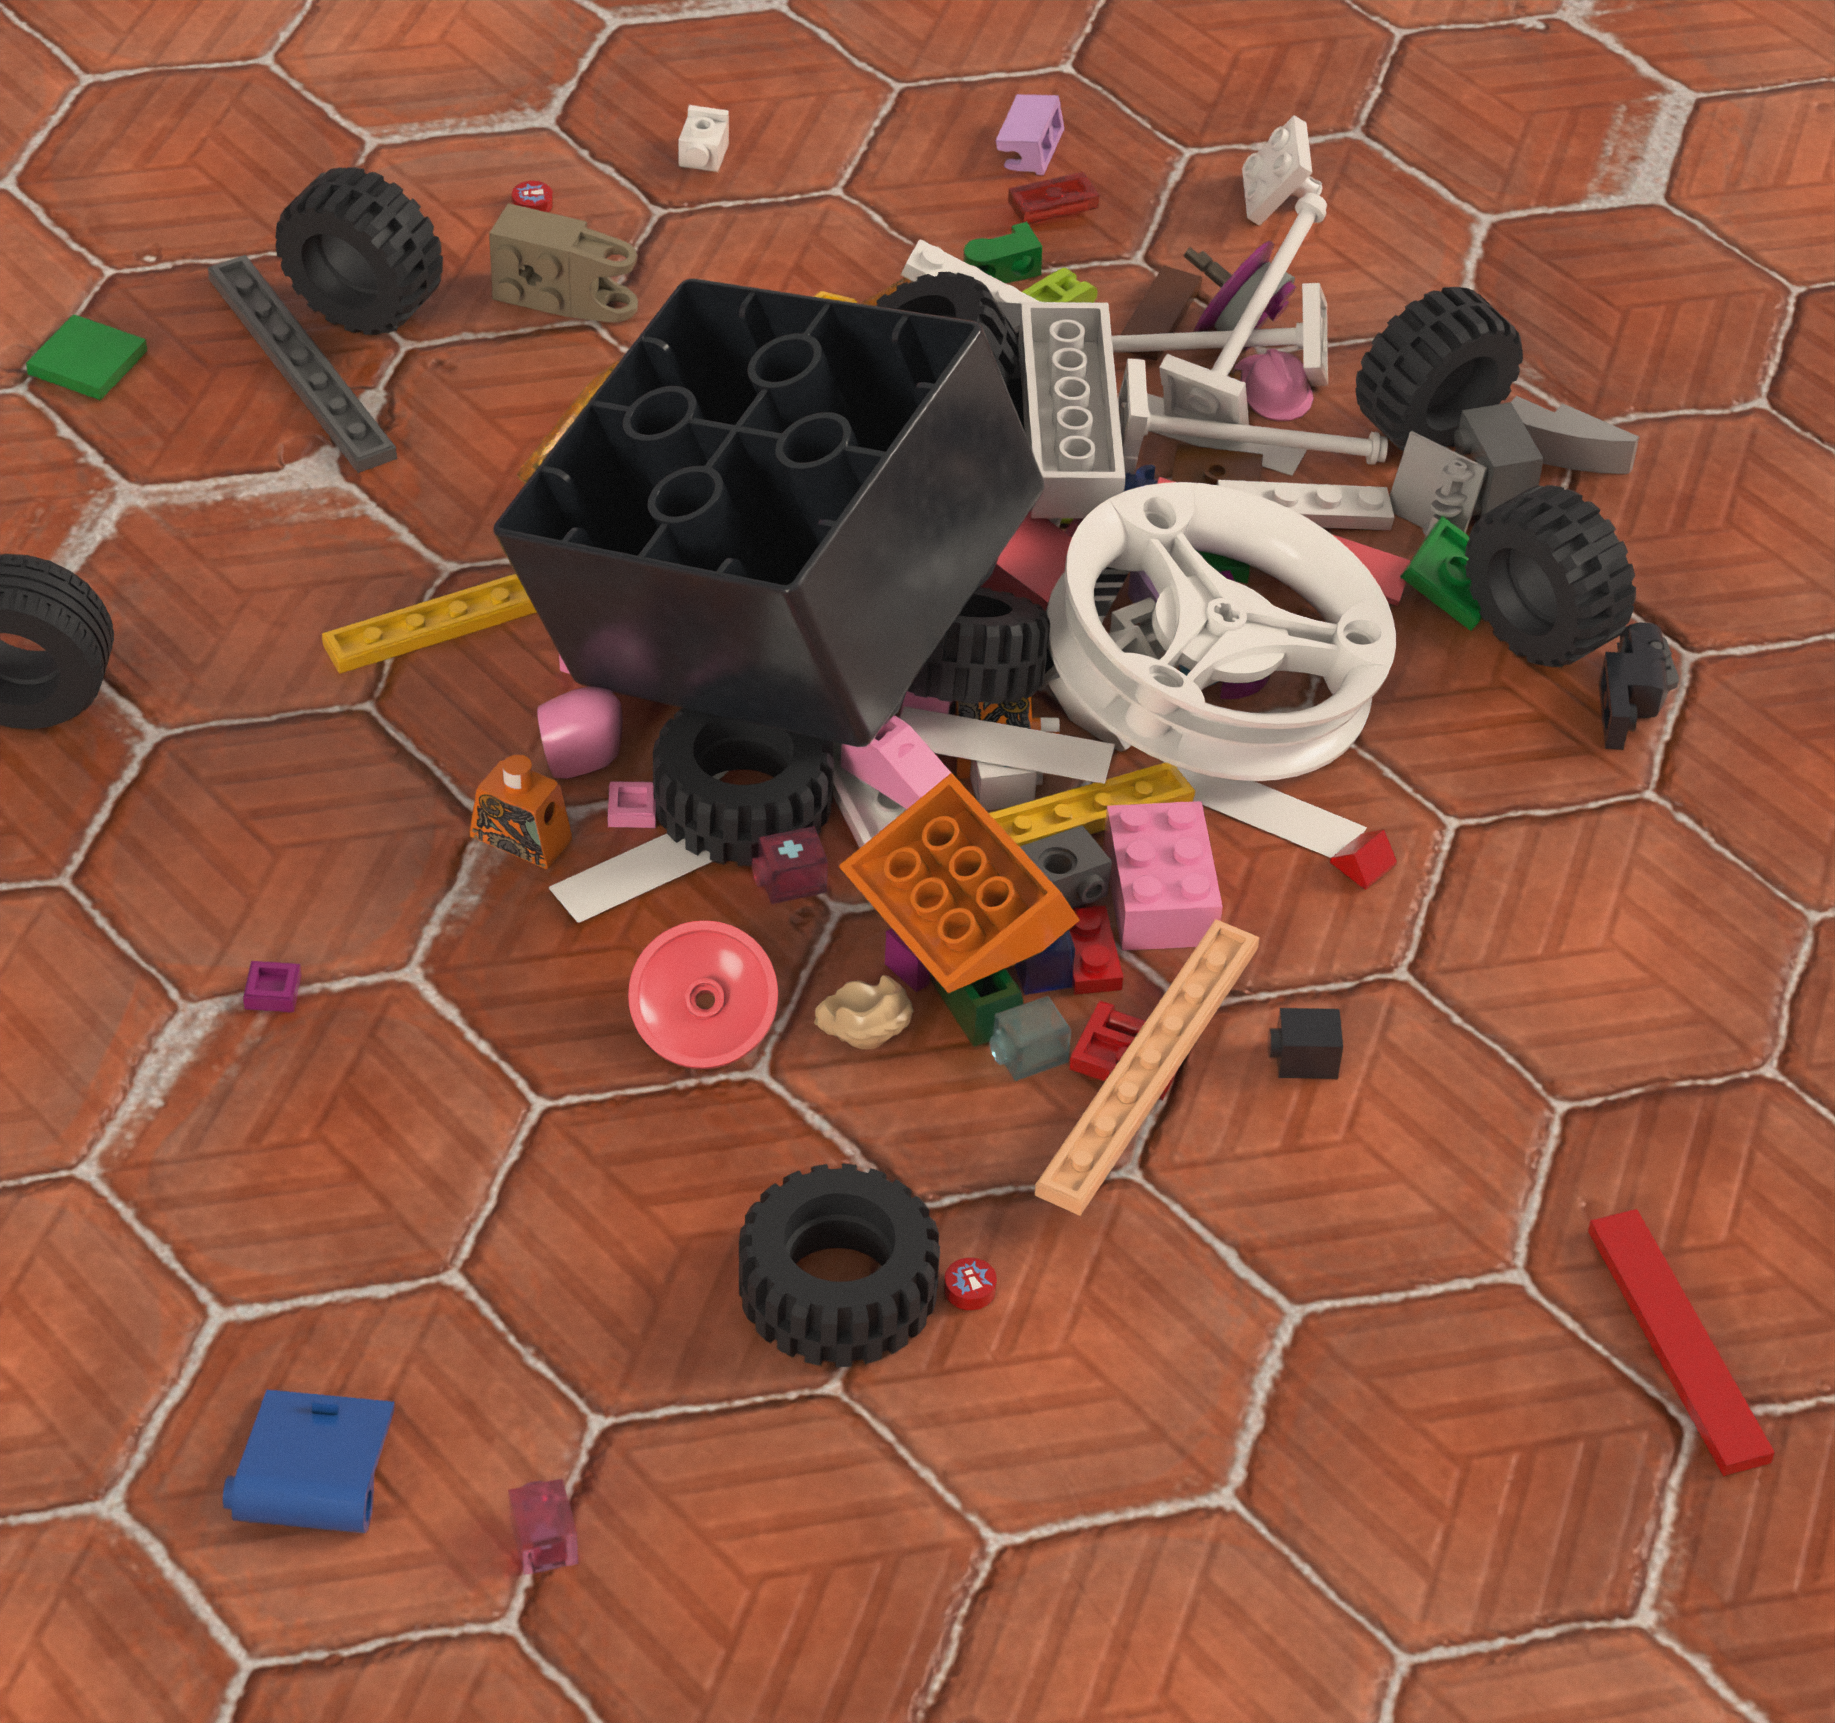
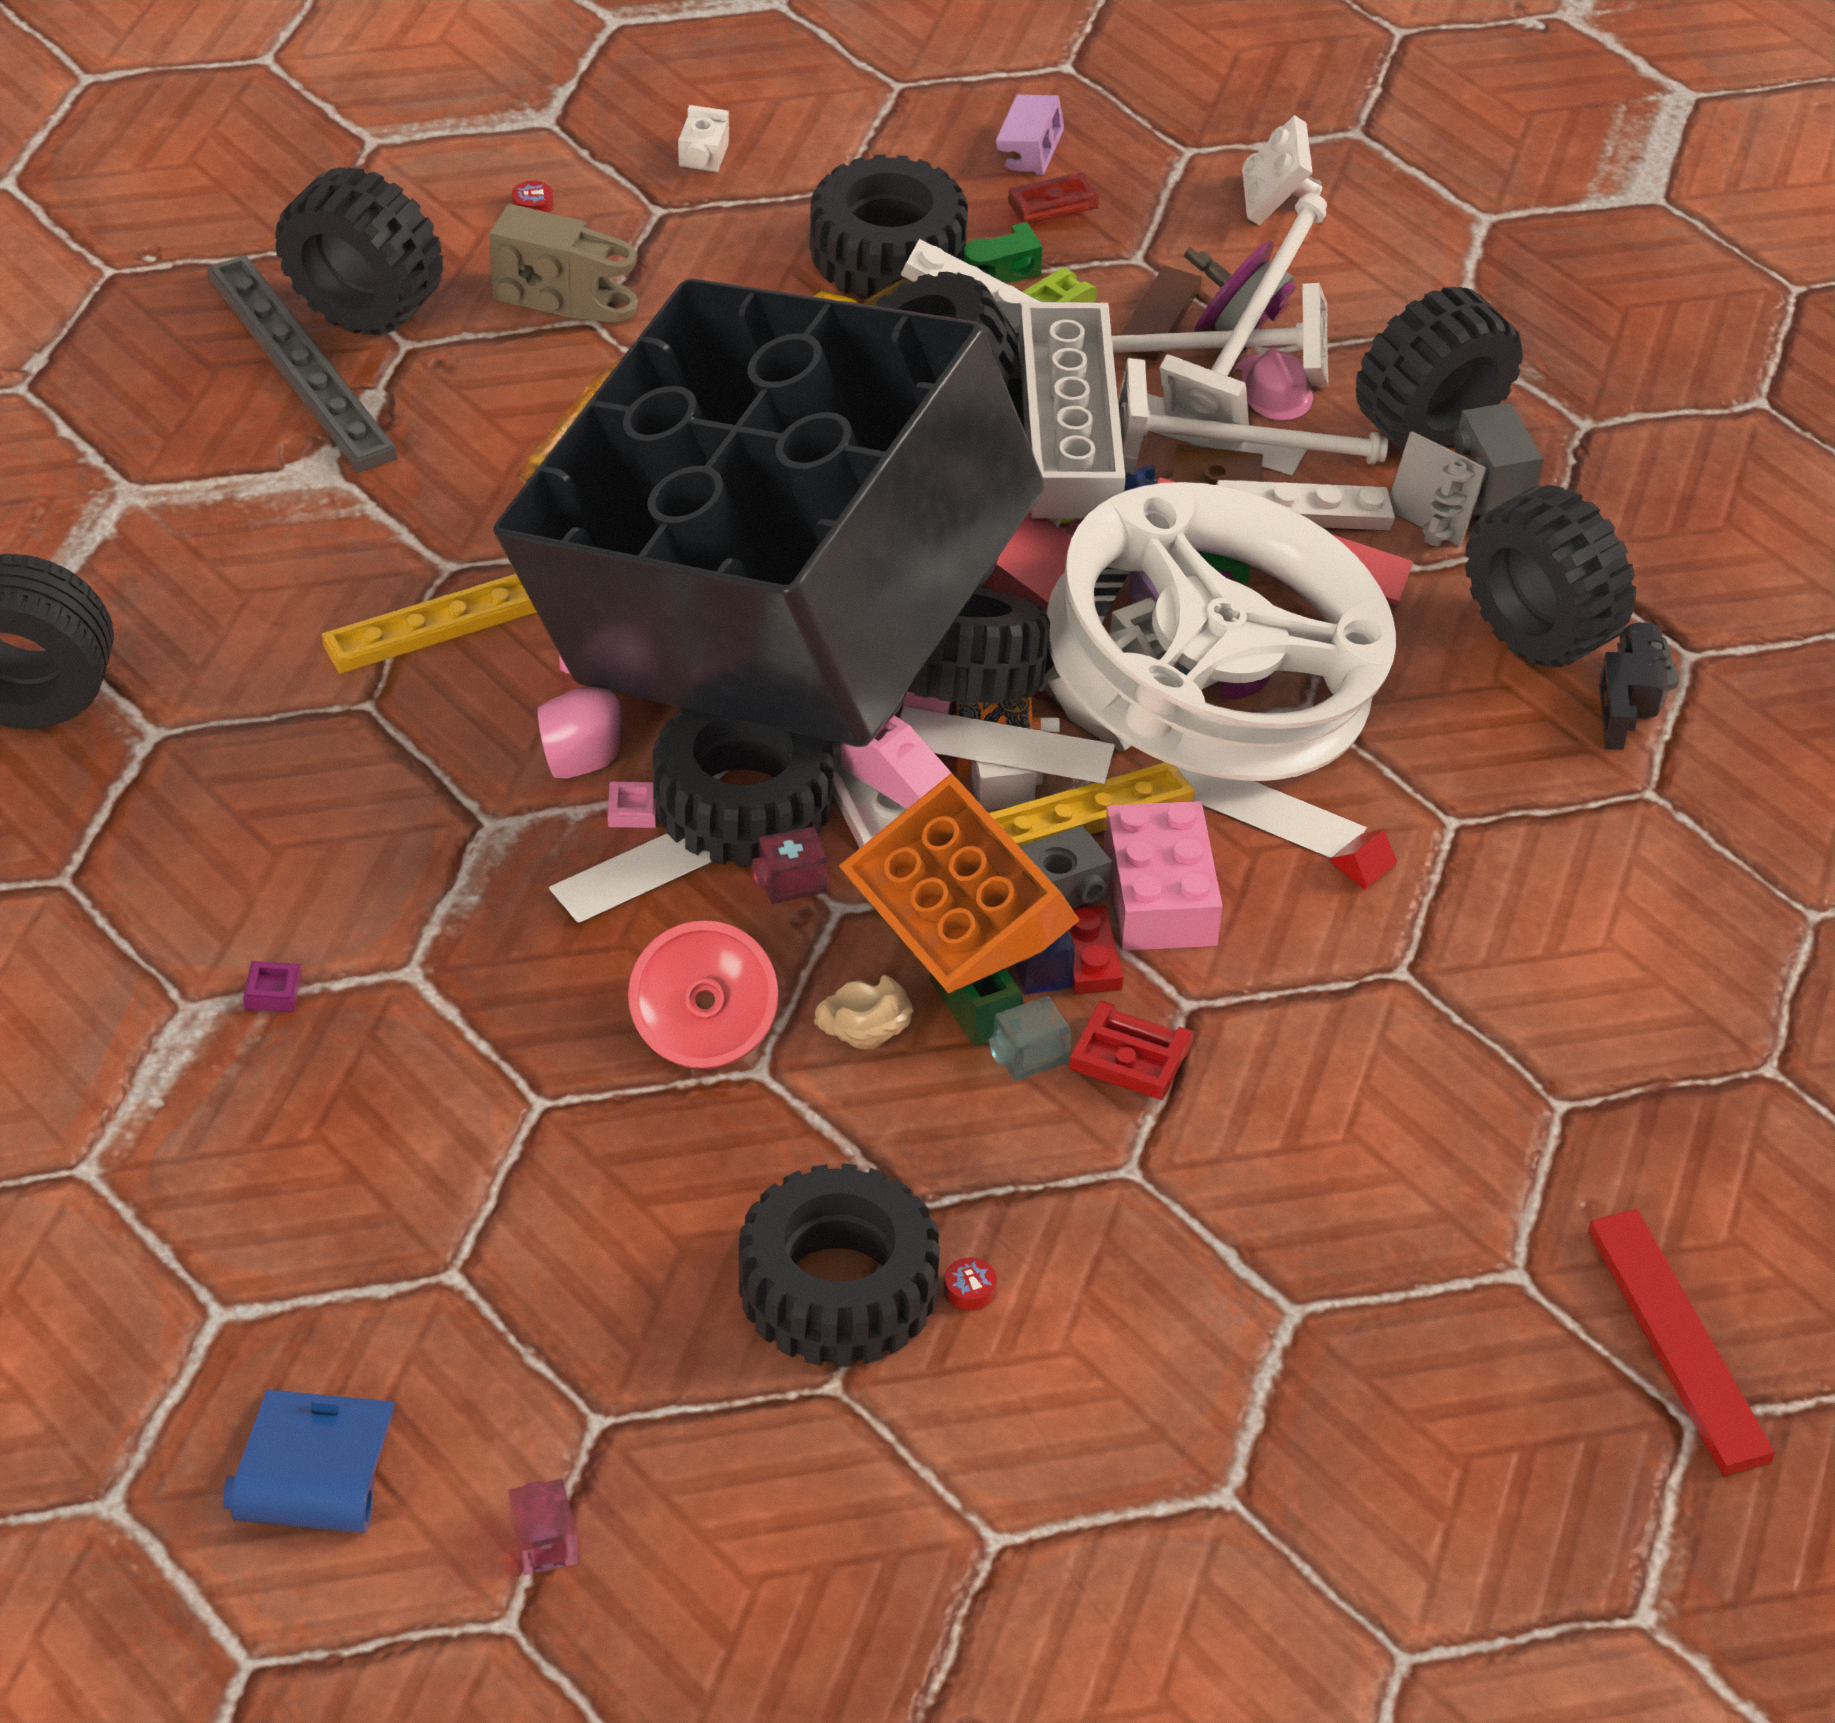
(86, 357): green tile -> none
(521, 812): orange torso -> none
(873, 216): none -> black tyre
(904, 962): magenta tile -> none
(1146, 1068): light nougat tile -> none
(1307, 1043): black brick -> none
(1440, 573): green tile -> none
(1577, 439): light grey slope -> none

